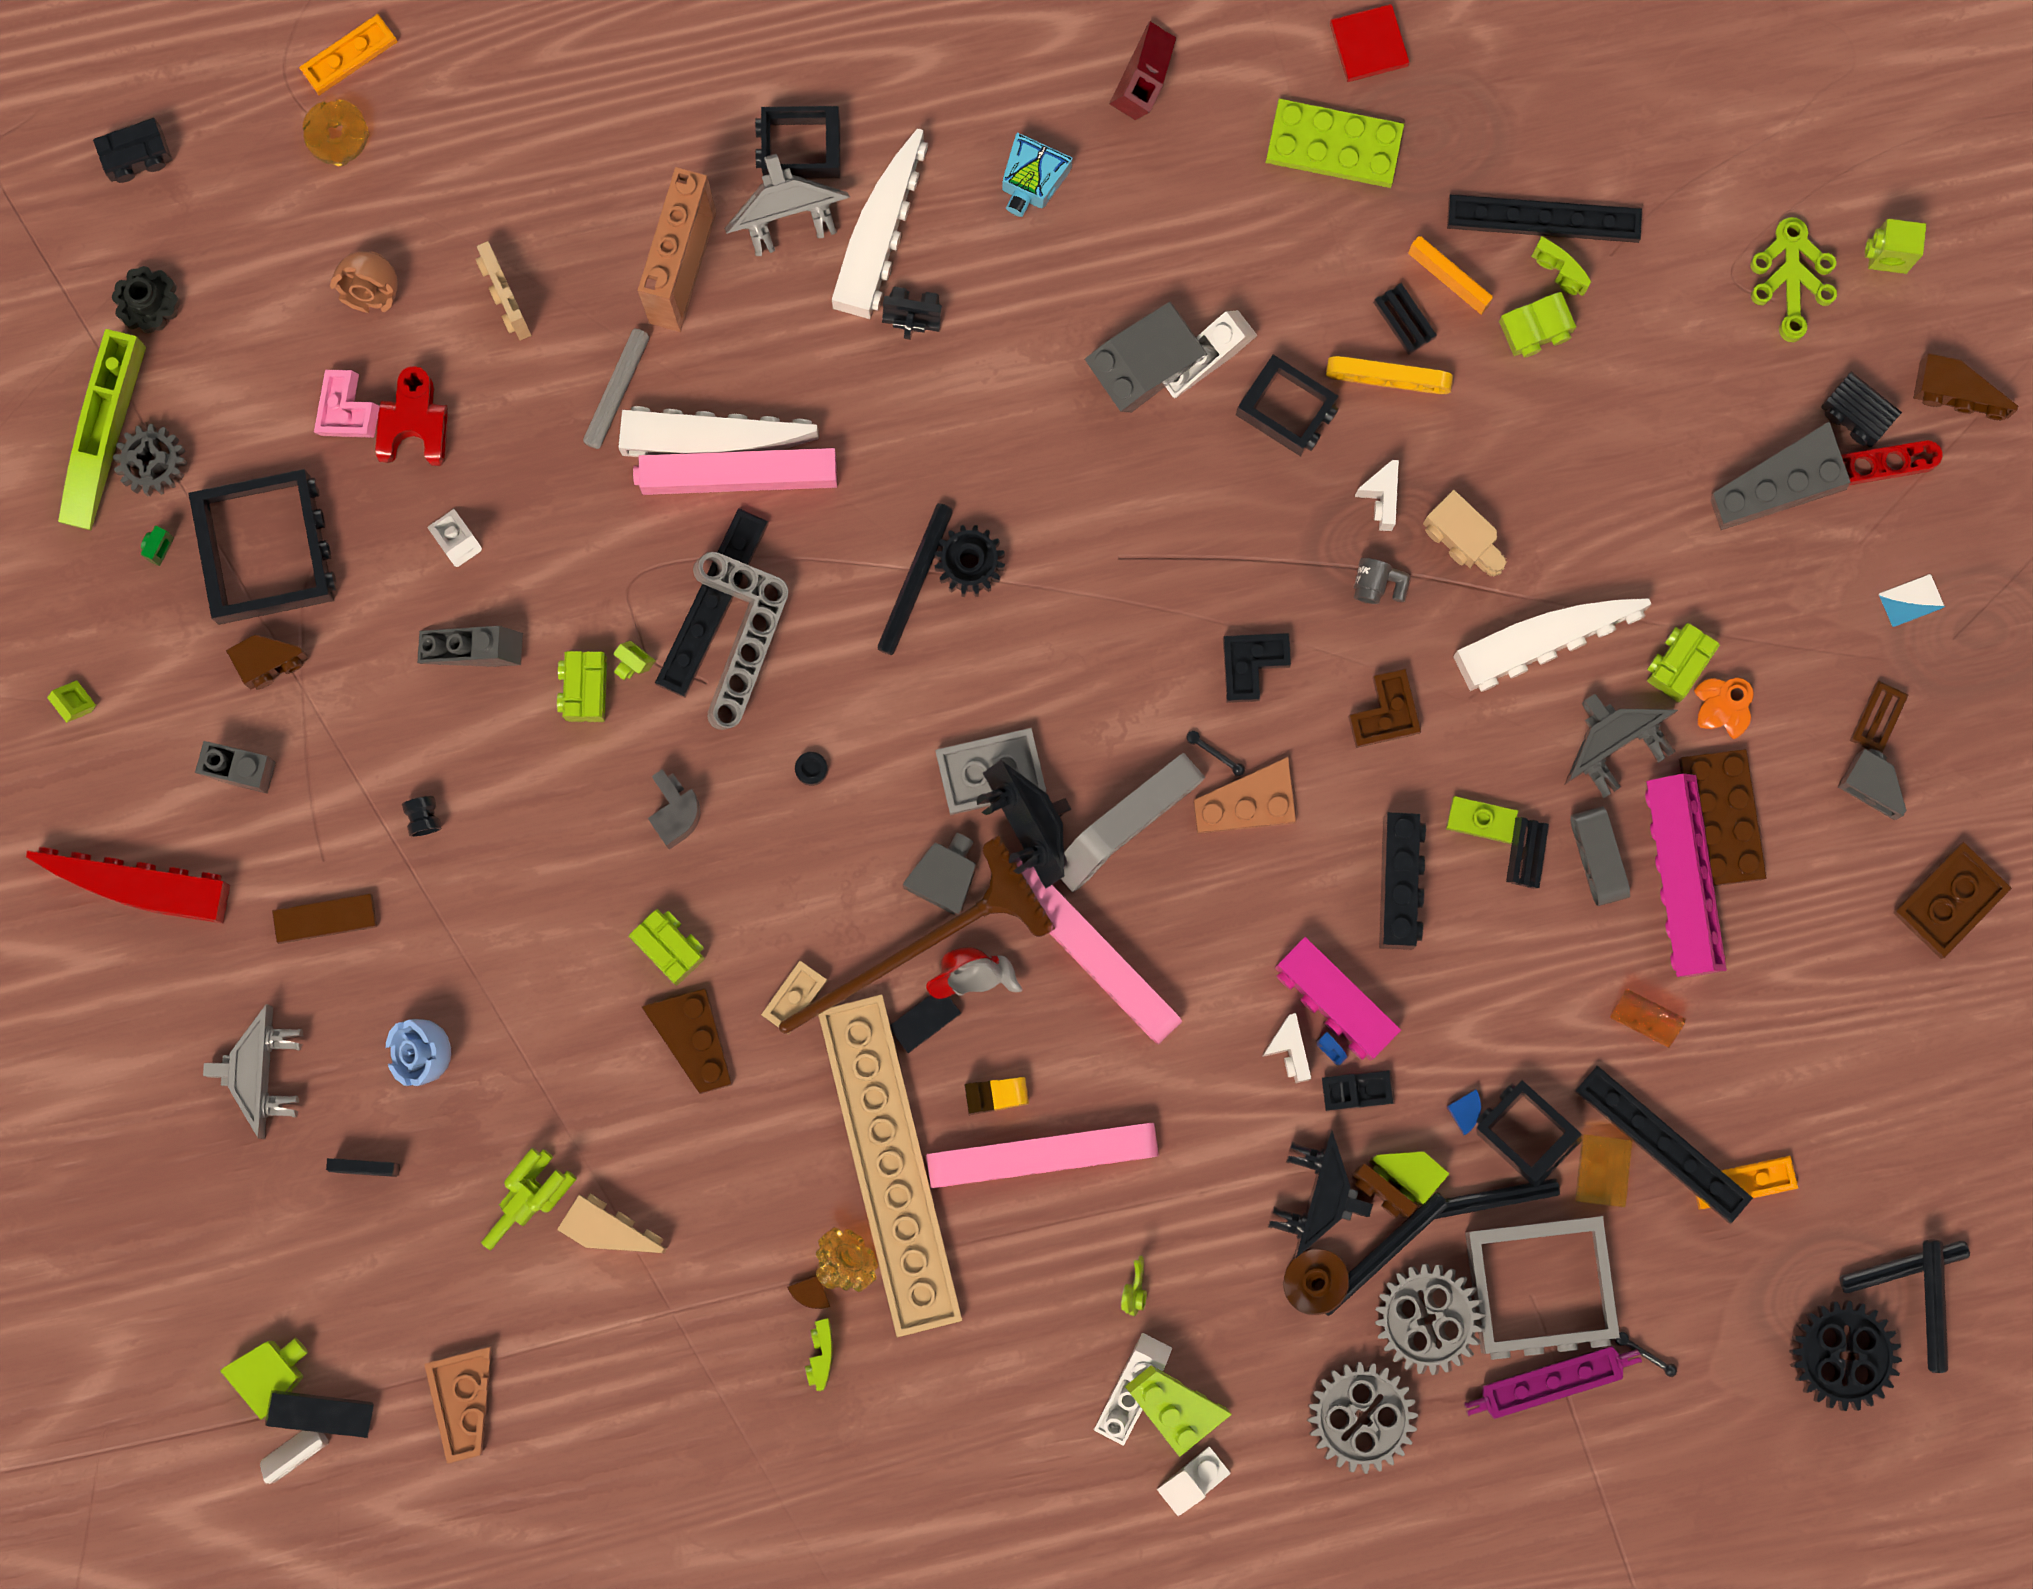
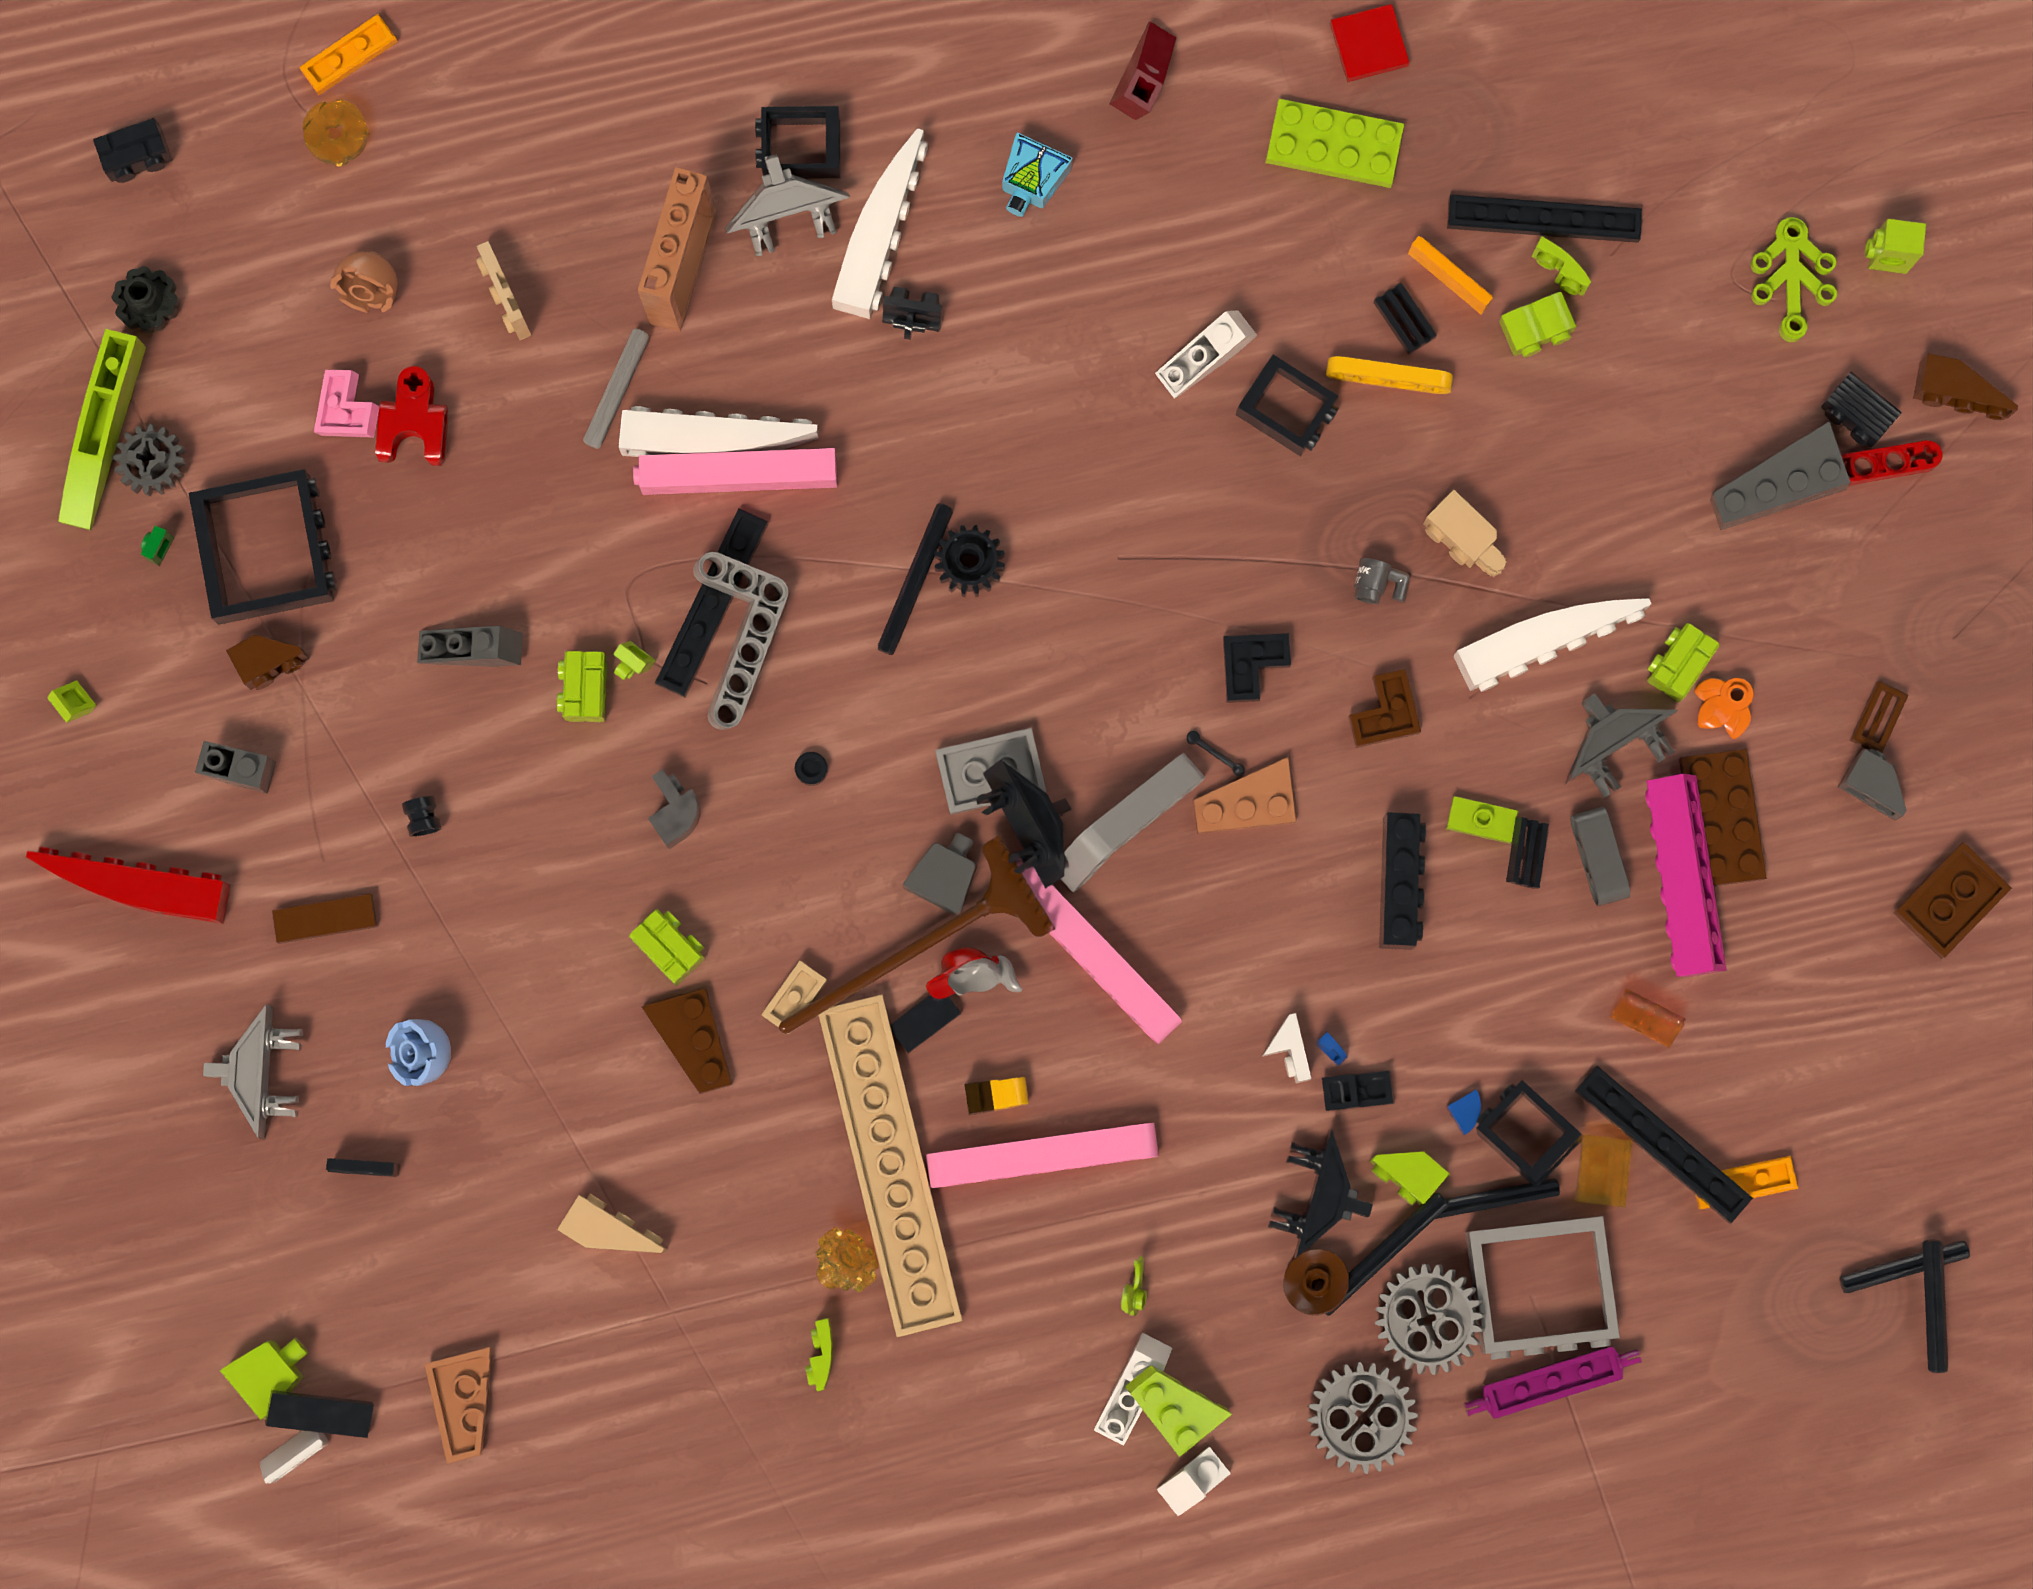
(455, 538): white slope -> none
(527, 1194): lime plant -> none
(810, 1293): reddish brown tile -> none
(1145, 357): dark grey slope -> none
(1337, 999): dark pink brick -> none
(1383, 487): white slope -> none
(1394, 1201): reddish brown plate -> none
(1669, 1369): black hinge -> none
(1815, 1353): black gear -> none
(1911, 600): sticker -> none

